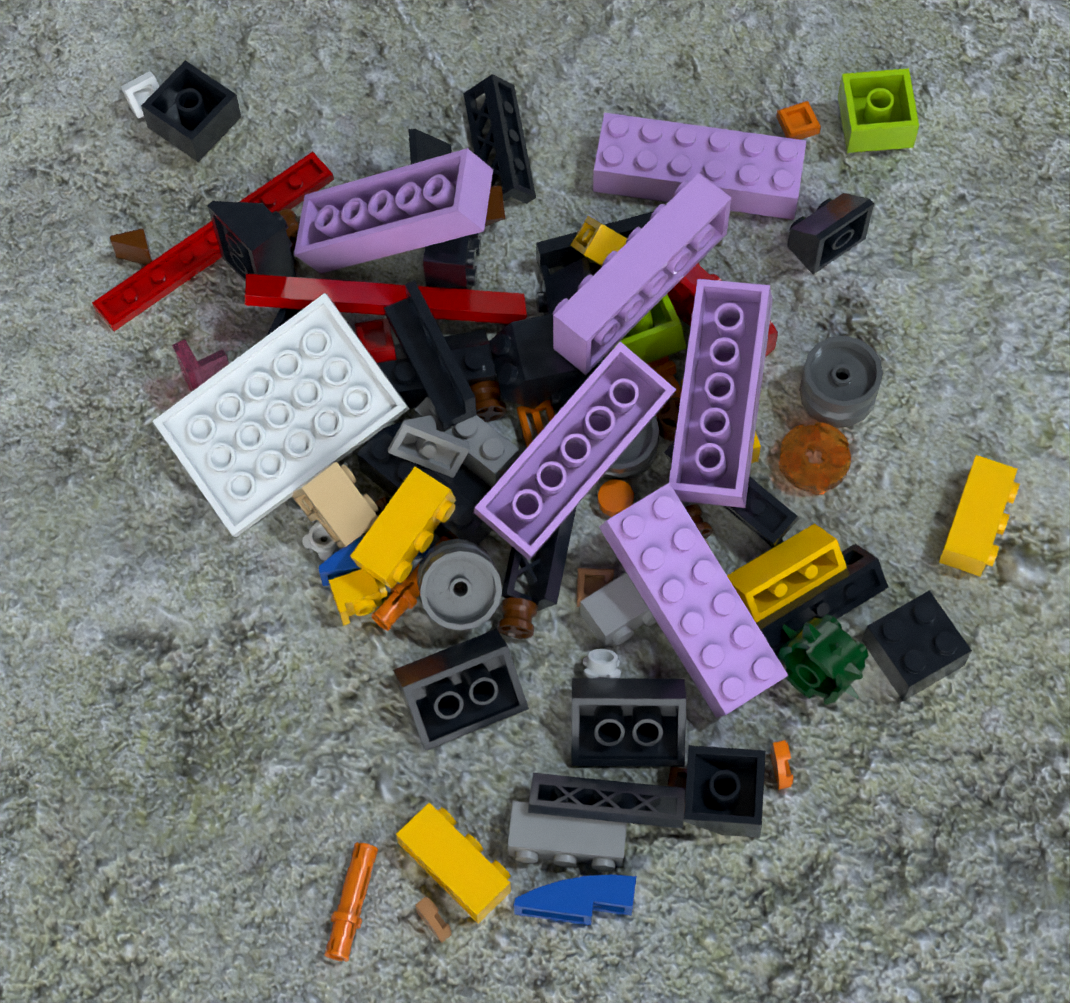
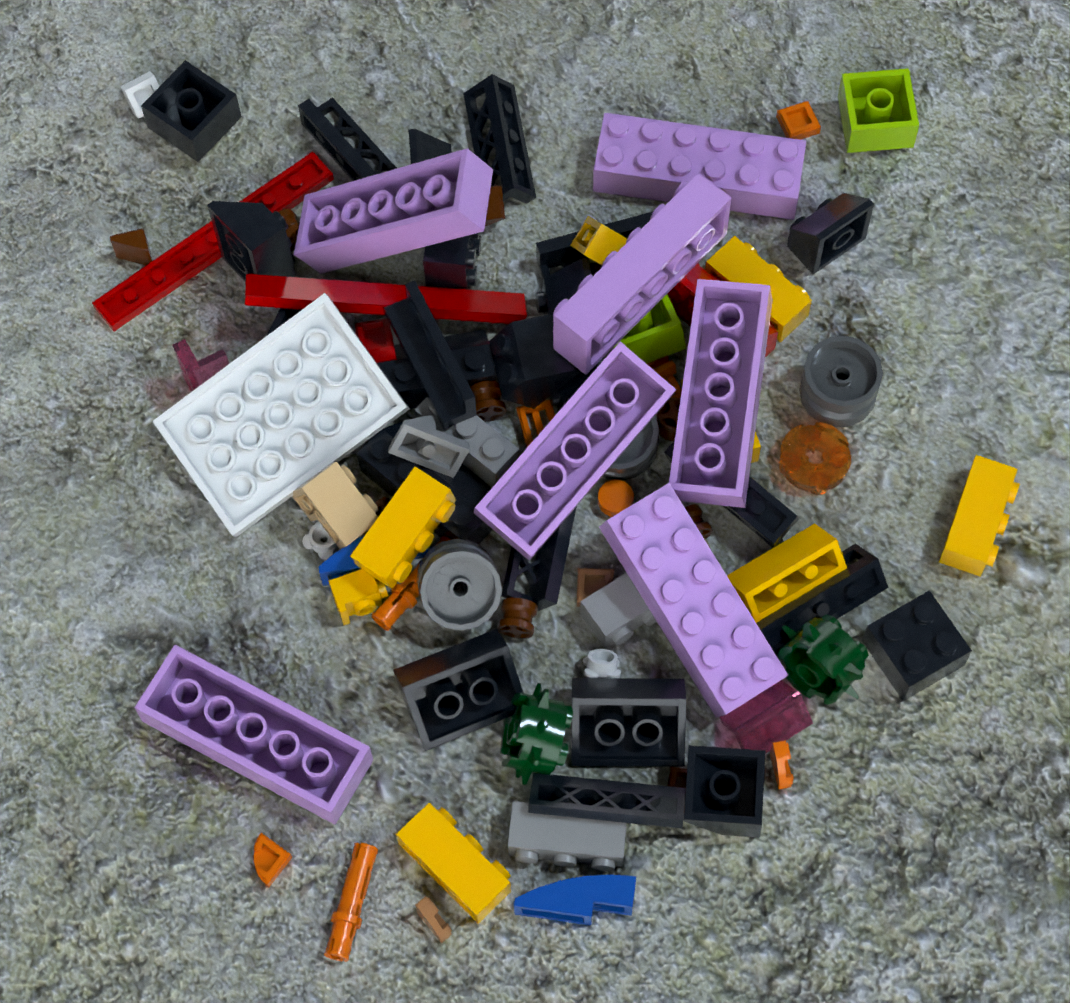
(254, 734): none -> lavender brick
(269, 859): none -> orange tile
(336, 145): none -> black fence
(535, 734): none -> dark green brick
(742, 264): none -> yellow brick
(768, 718): none -> clear pink panel

